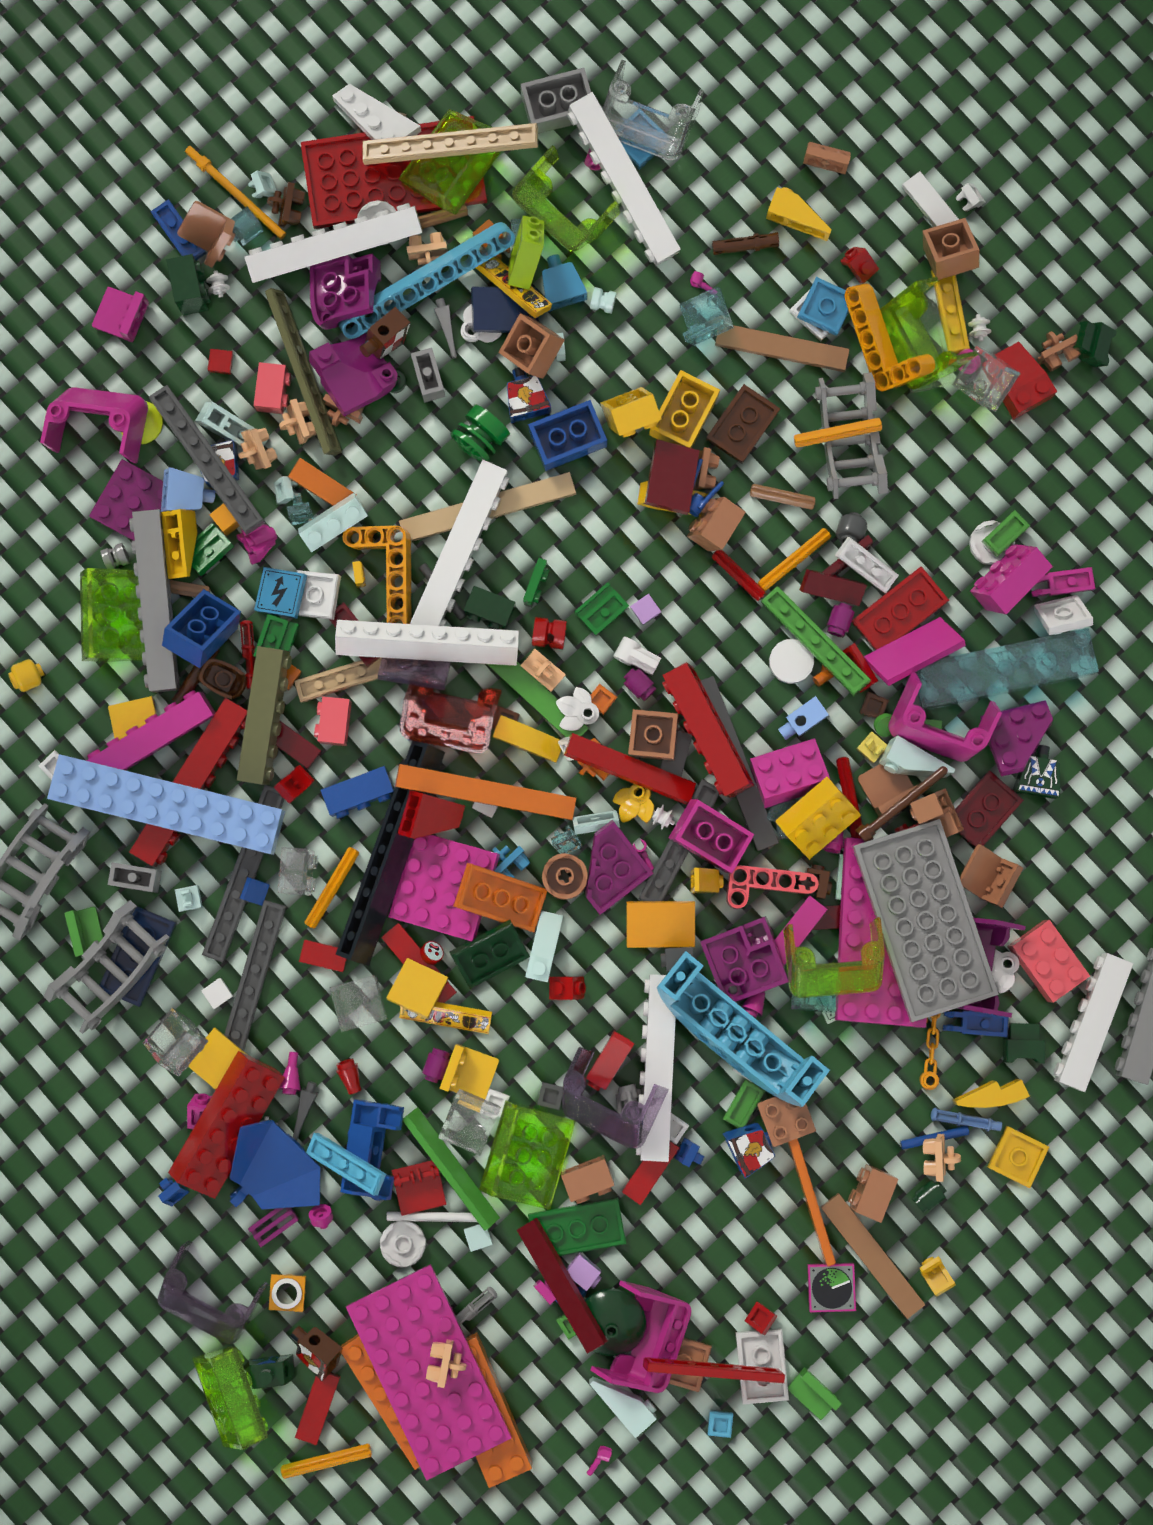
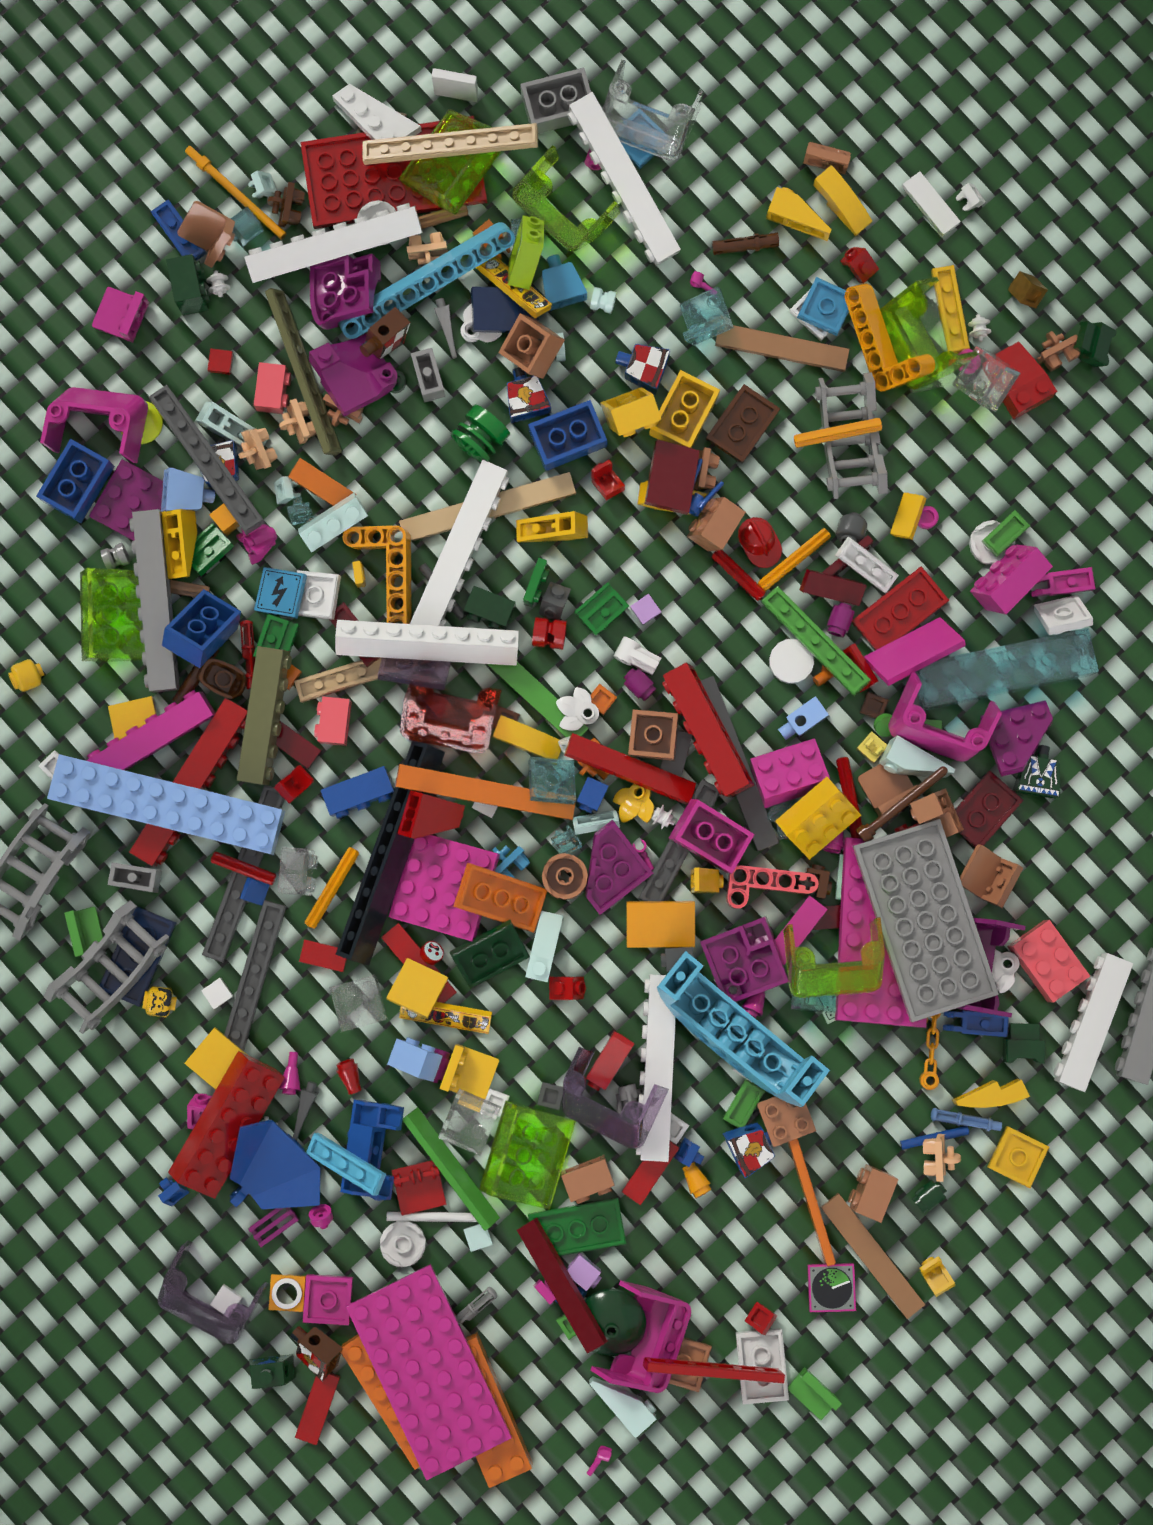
(75, 481): none -> blue brick
(159, 1001): none -> yellow head
(175, 1042): clear piece -> none
(188, 898): light aqua tile -> none
(225, 1298): none -> white tile
(231, 1398): clear neon green slope -> none
(243, 868): none -> red axle
(326, 1461): light orange axle -> none
(327, 1299): none -> dark pink plate
(415, 1059): none -> light blue brick
(443, 1351): light nougat hips -> none
(455, 85): none -> white tile
(543, 670): light nougat hips -> none
(552, 780): none -> clear light blue plate
(553, 527): none -> yellow slope
(554, 601): none -> dark grey bracket
(592, 795): none -> blue brick
(606, 480): none -> red bracket
(644, 366): none -> torso
(696, 1181): none -> light orange cone
(720, 1423): medium azure tile -> none
(760, 542): none -> red piece
(782, 496): medium nougat axle -> none
(842, 200): none -> yellow slope
(908, 516): none -> yellow tile
(928, 518): none -> dark pink tile
(951, 248): nougat brick -> none
(1027, 289): none -> pearl gold panel

